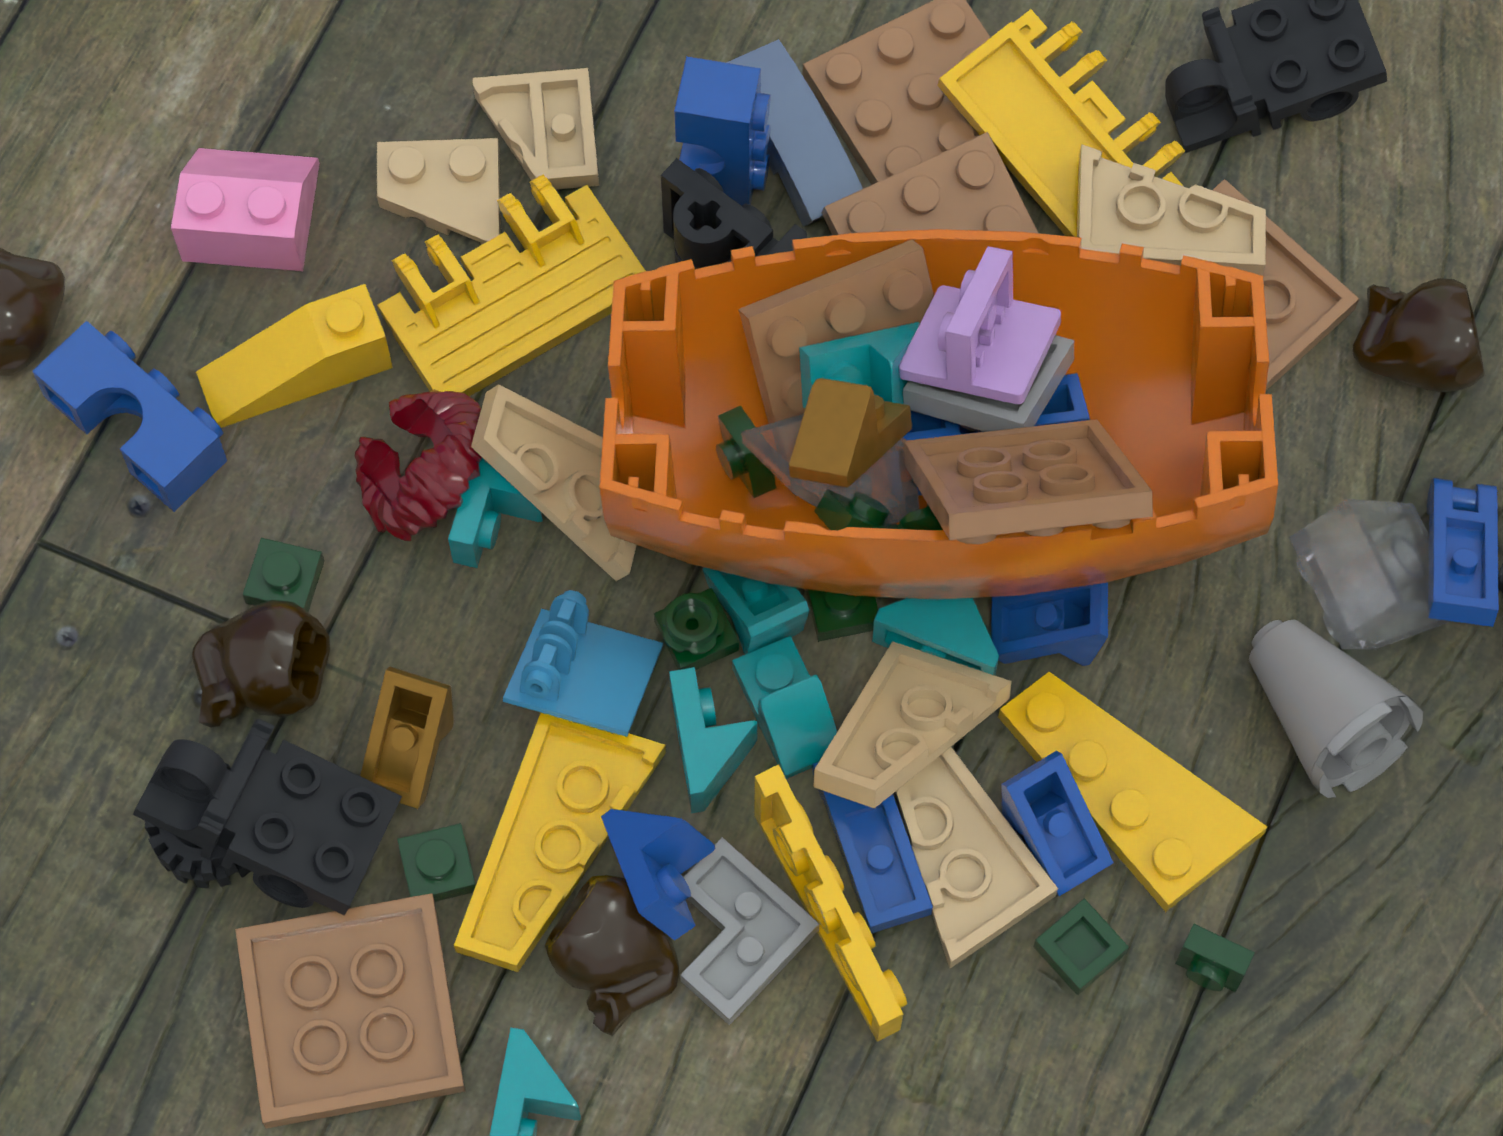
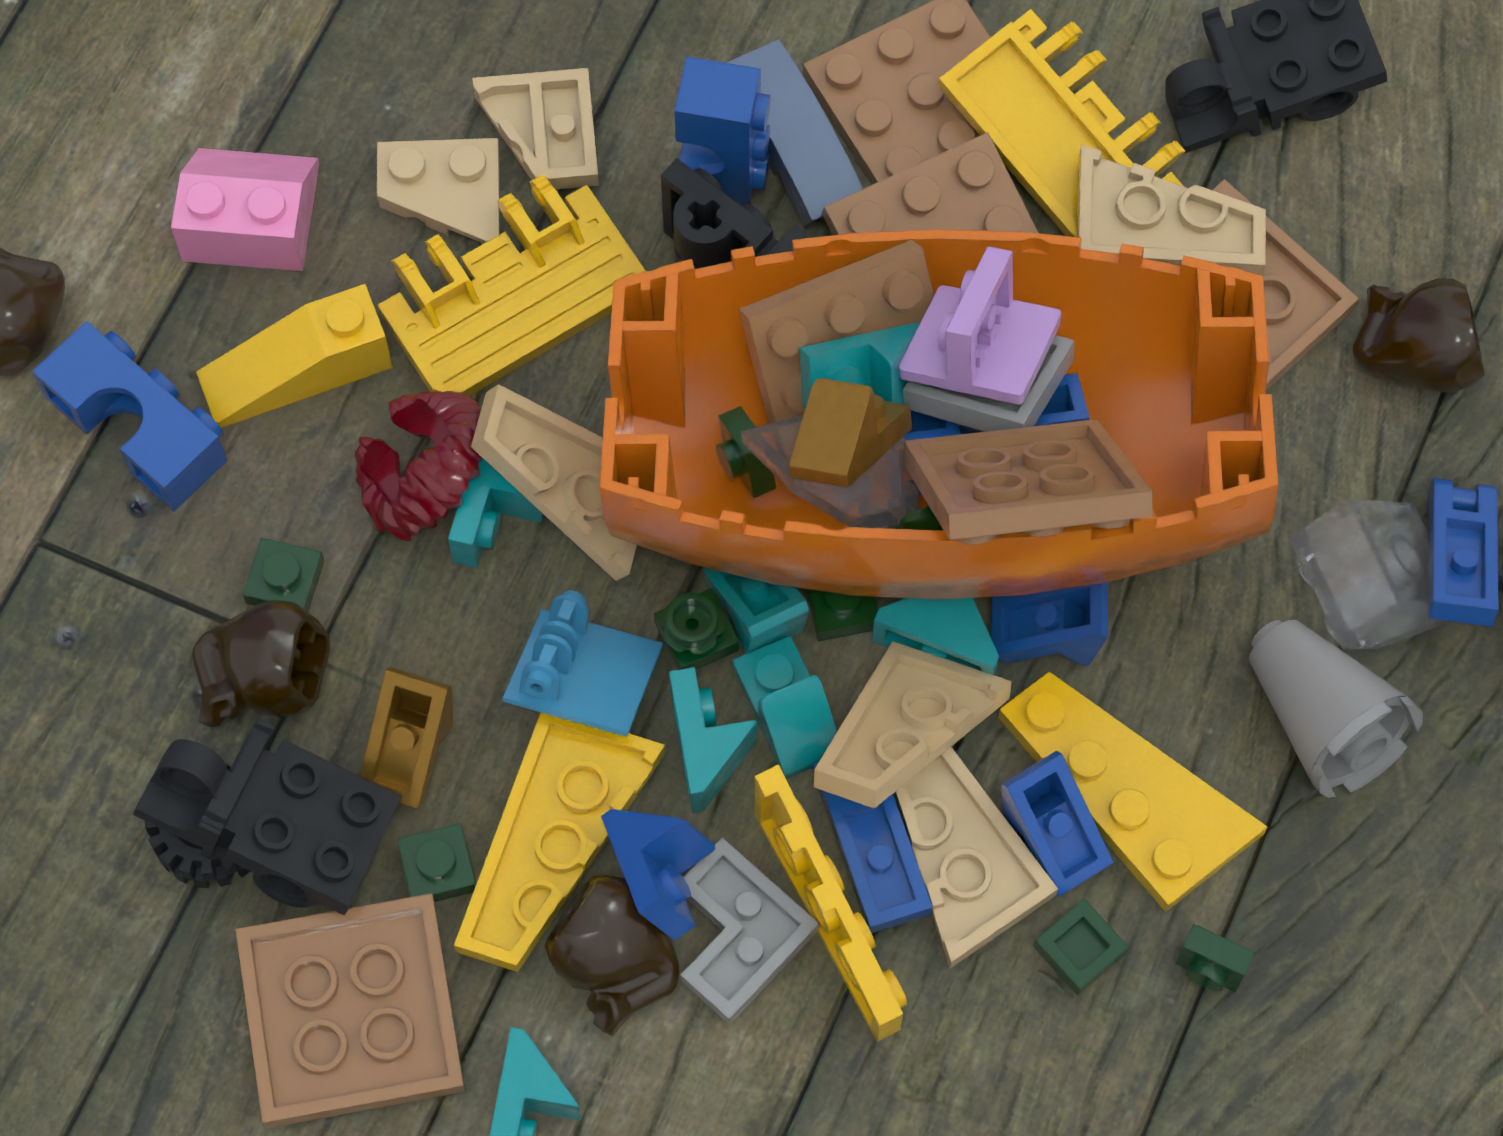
(860, 511): dark green plate -> none

